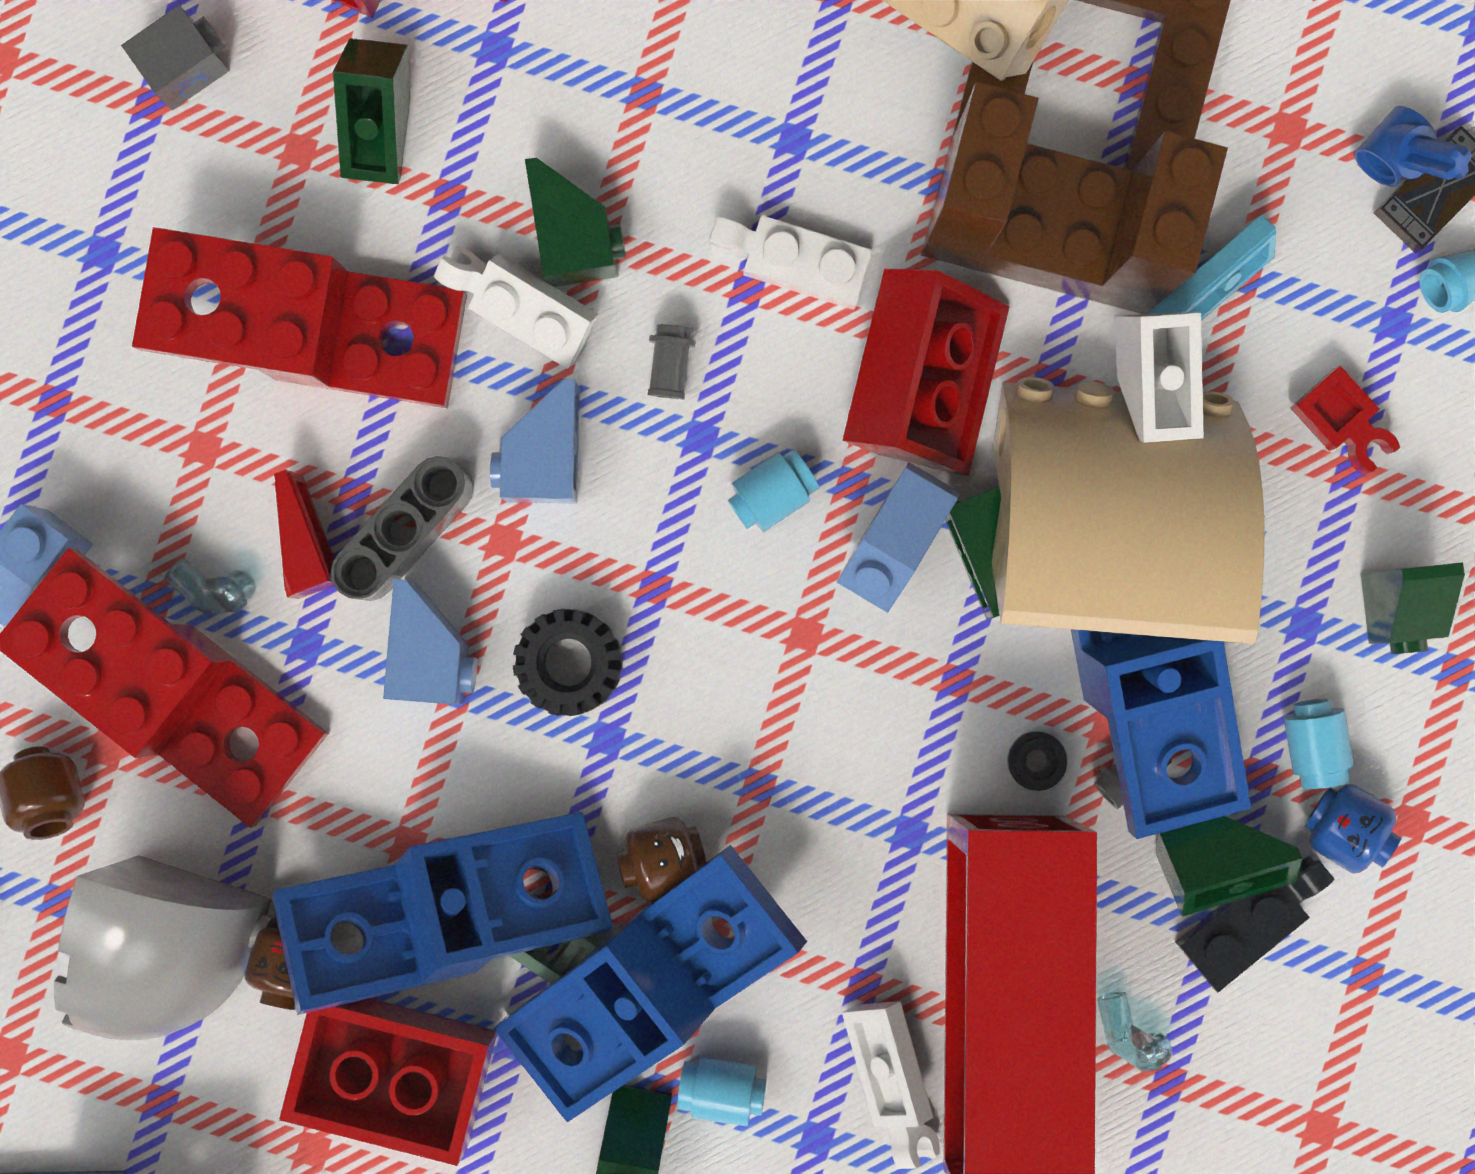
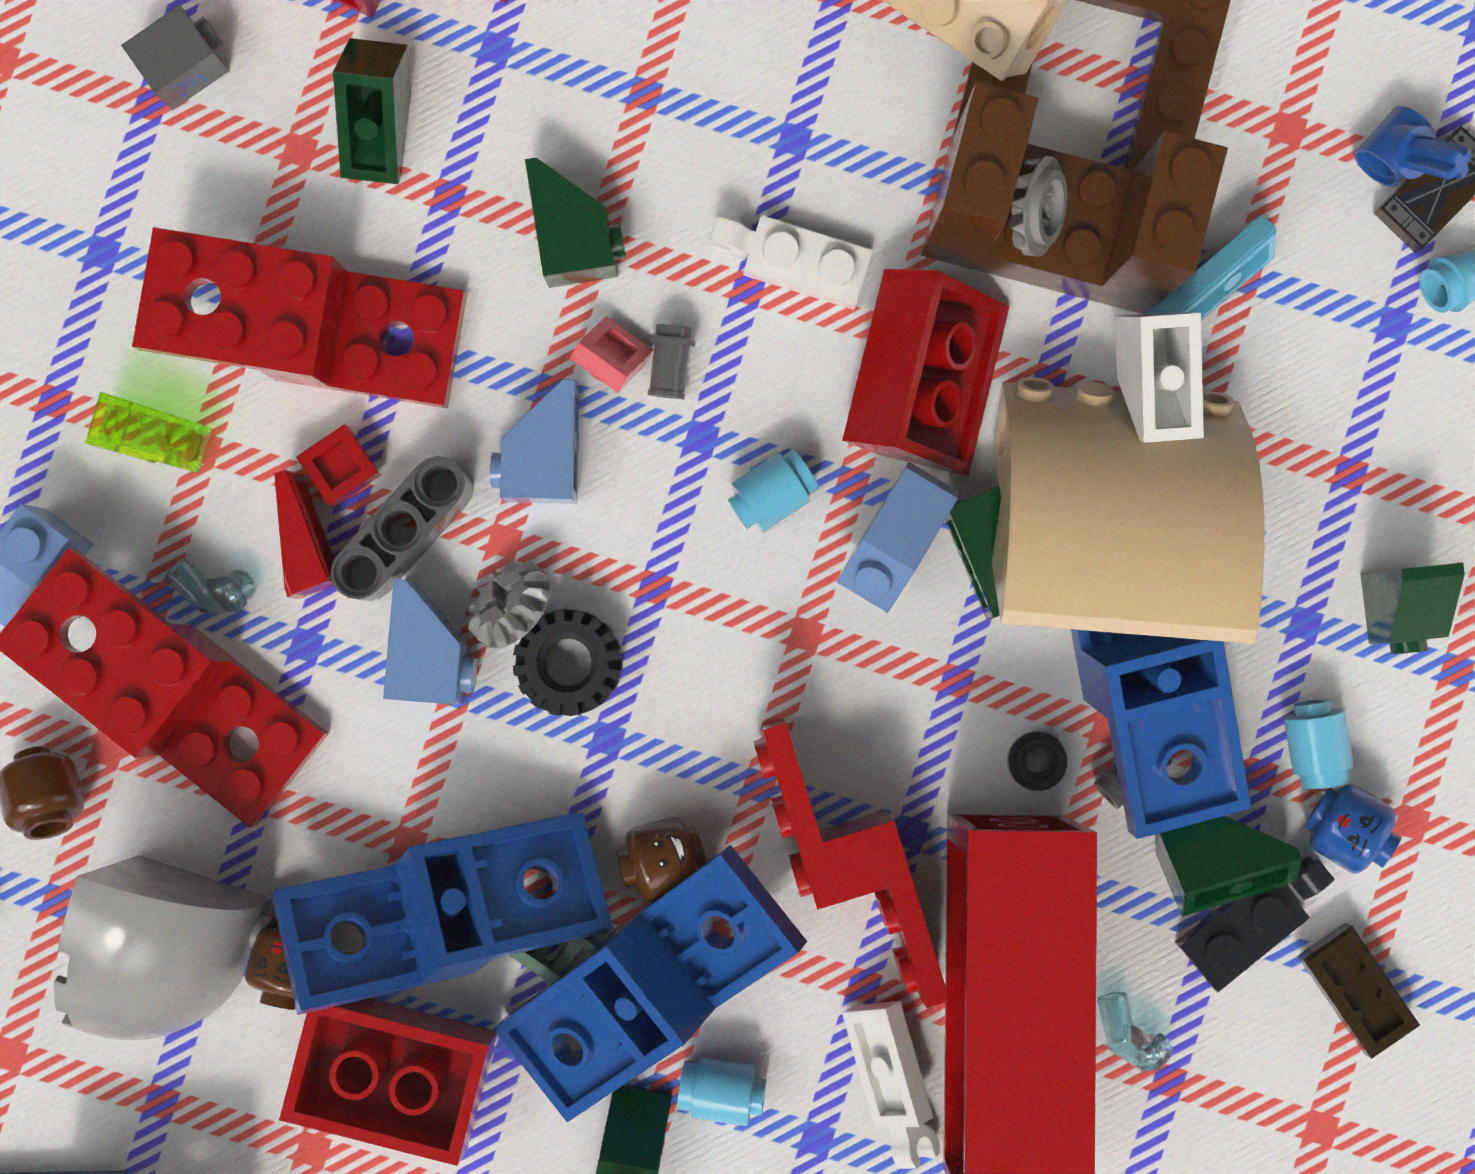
(147, 433): none -> clear neon green leg
(338, 465): none -> red plate
(520, 304): white plate -> none
(527, 594): none -> light grey gear
(611, 354): none -> coral plate
(851, 863): none -> red bracket
(1038, 205): none -> light grey gear
(1339, 413): red plate -> none
(1358, 990): none -> dark brown plate

